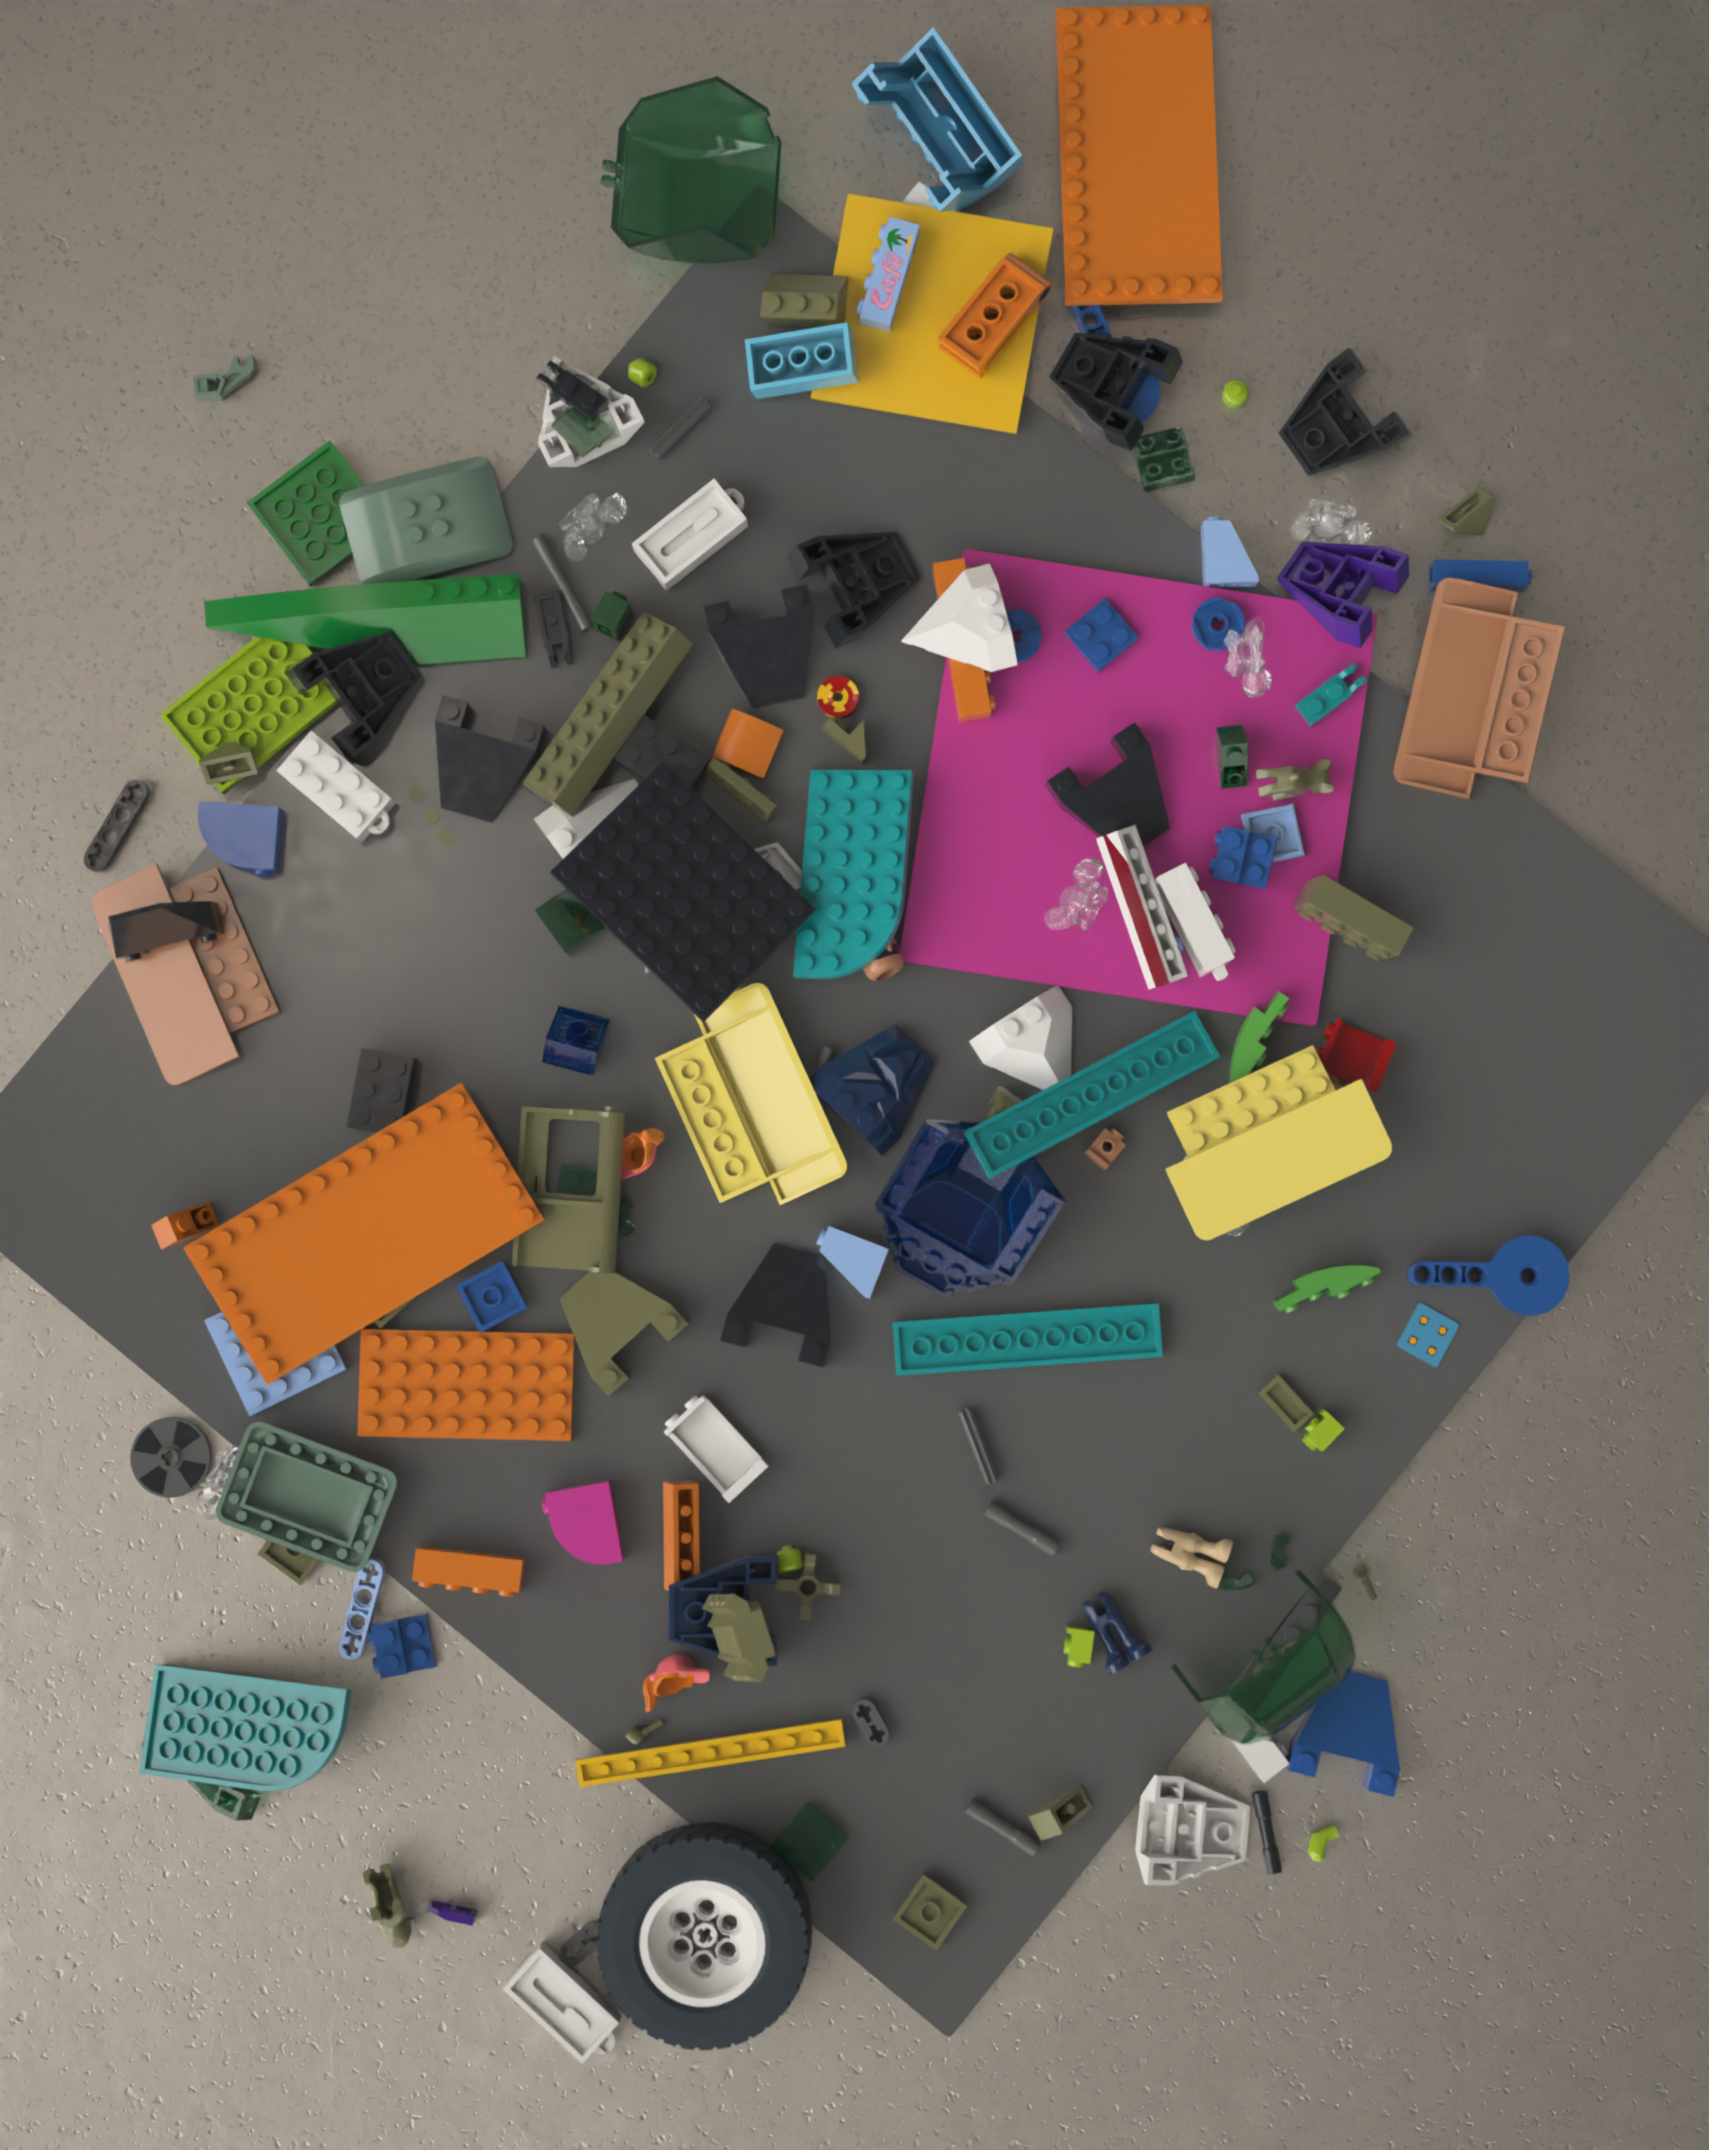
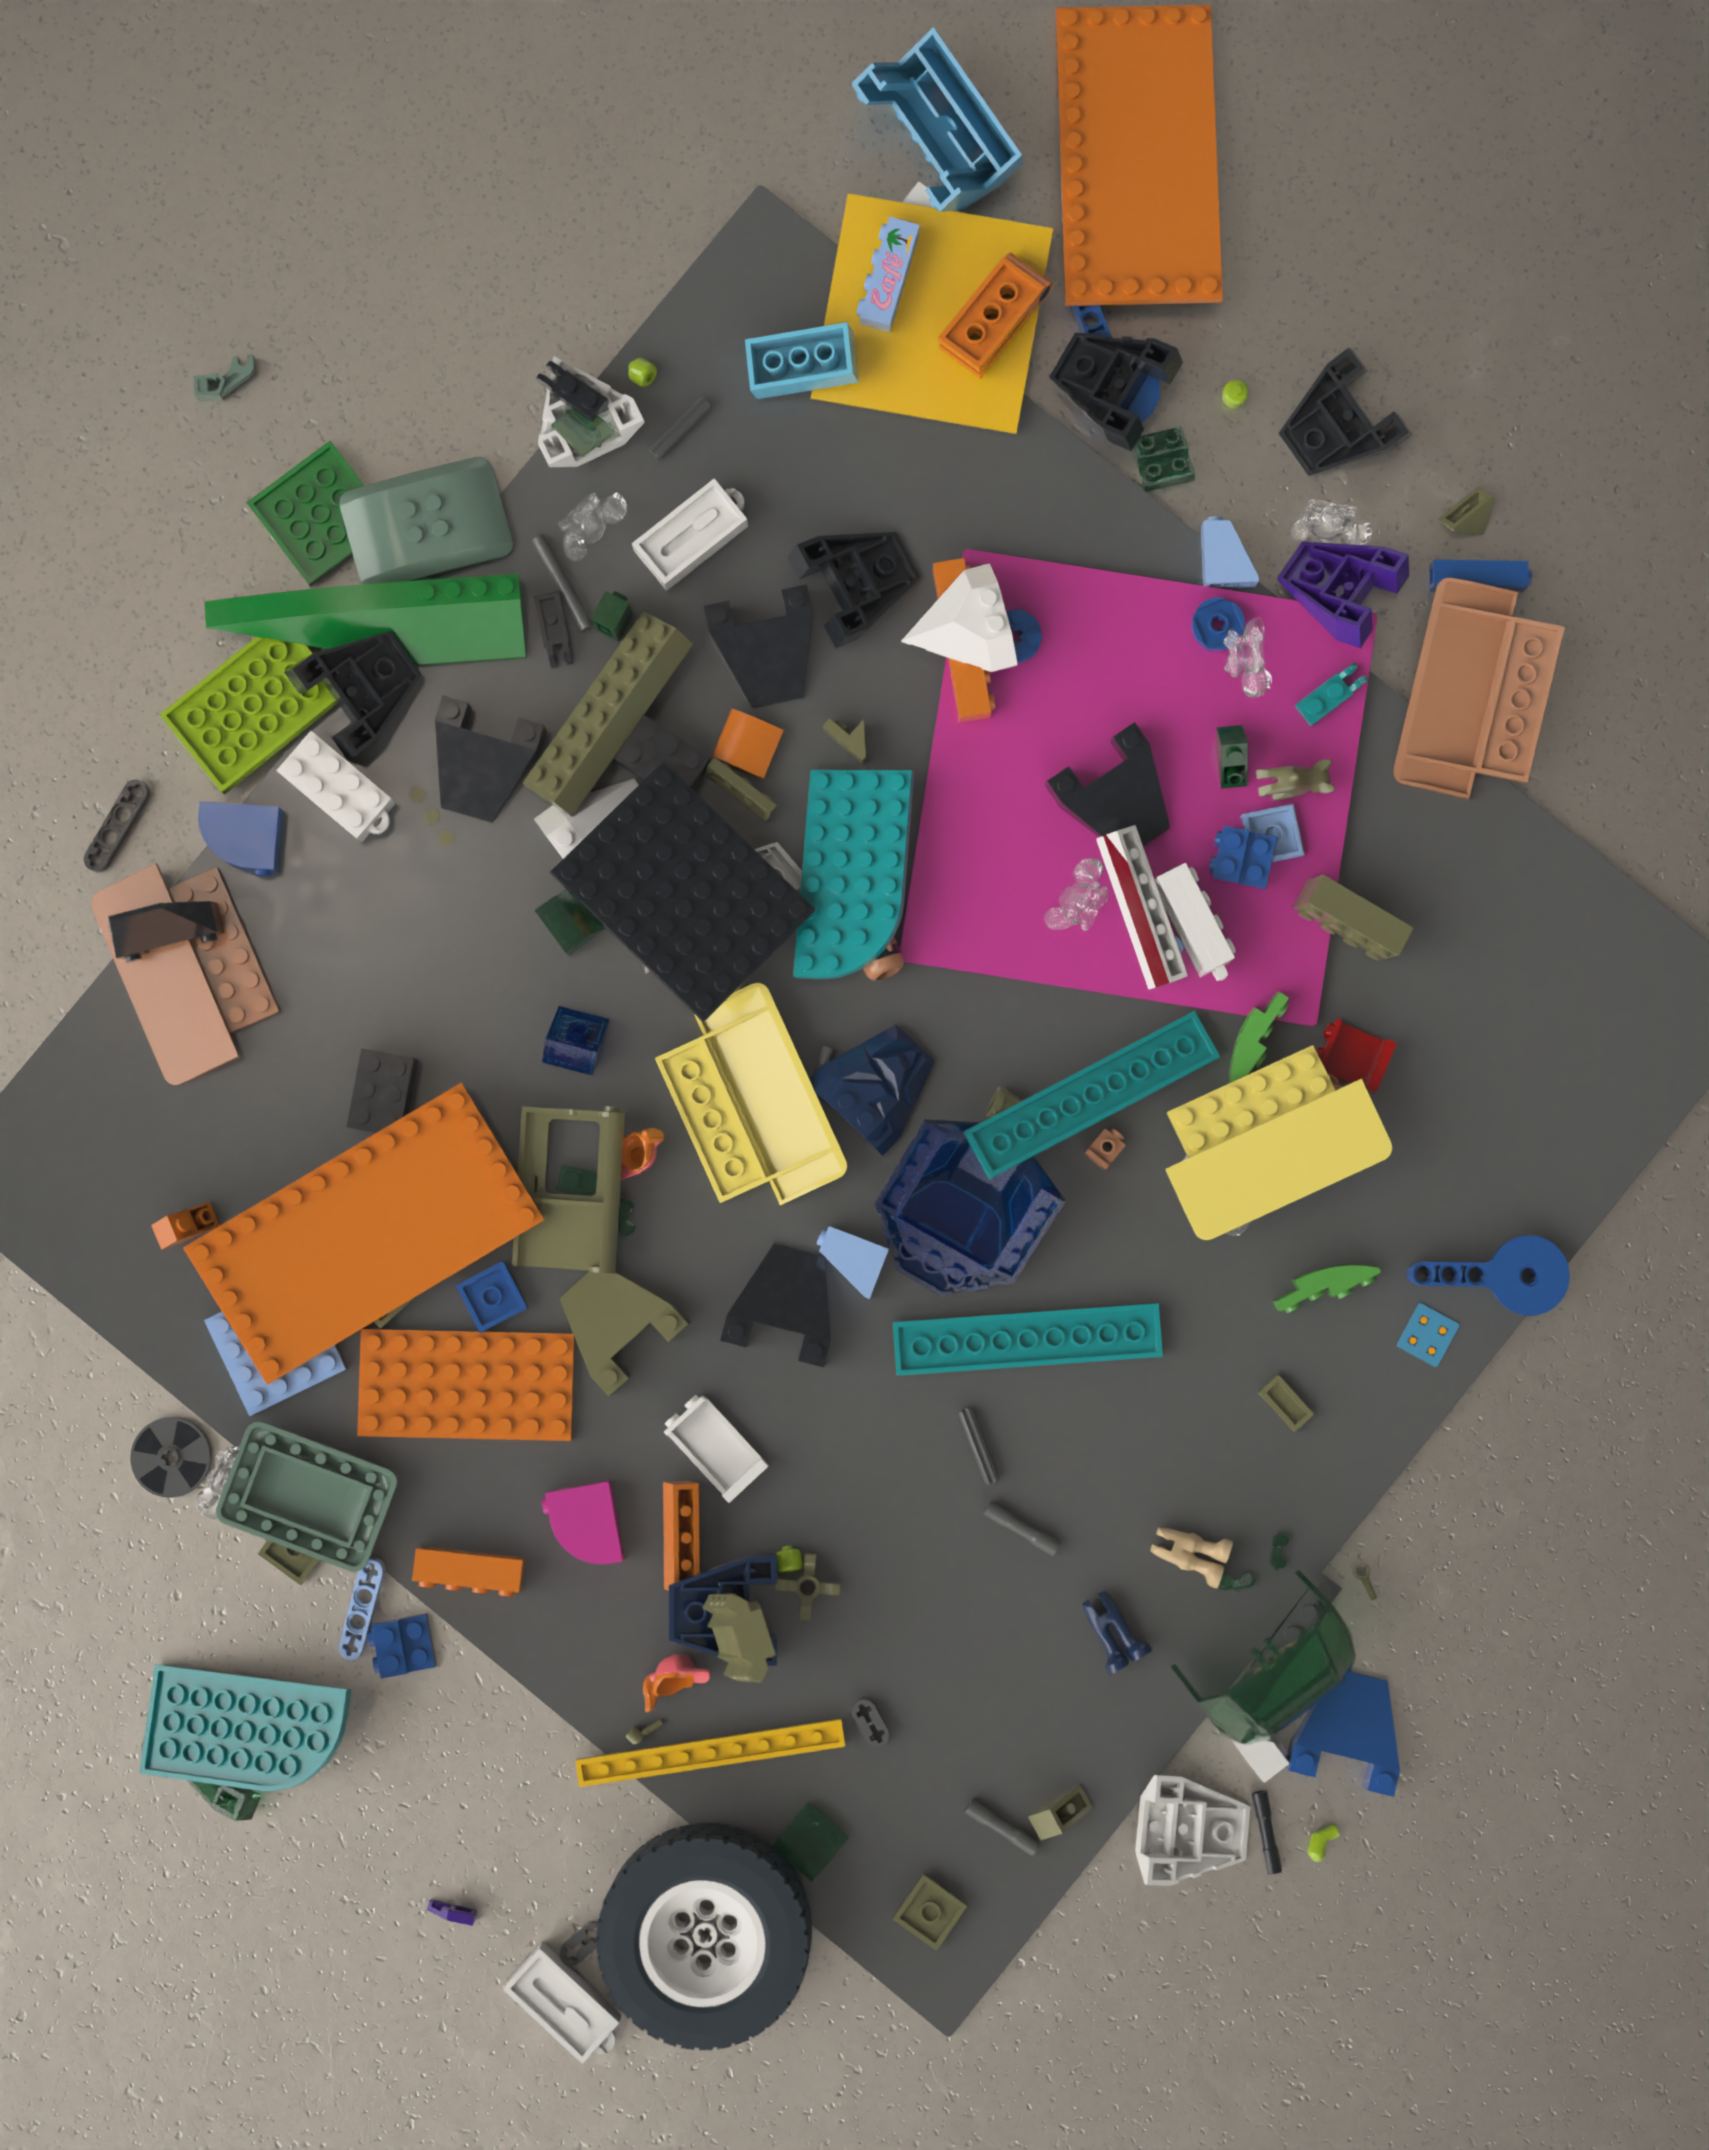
(228, 763): olive slope -> none
(389, 1906): olive animal -> none
(696, 175): clear green windscreen -> none
(804, 300): olive slope -> none
(836, 685): red piece -> none
(1031, 1041): white wedge -> none
(1079, 1645): lime brick -> none
(1101, 635): blue plate -> none
(1321, 1431): lime brick -> none

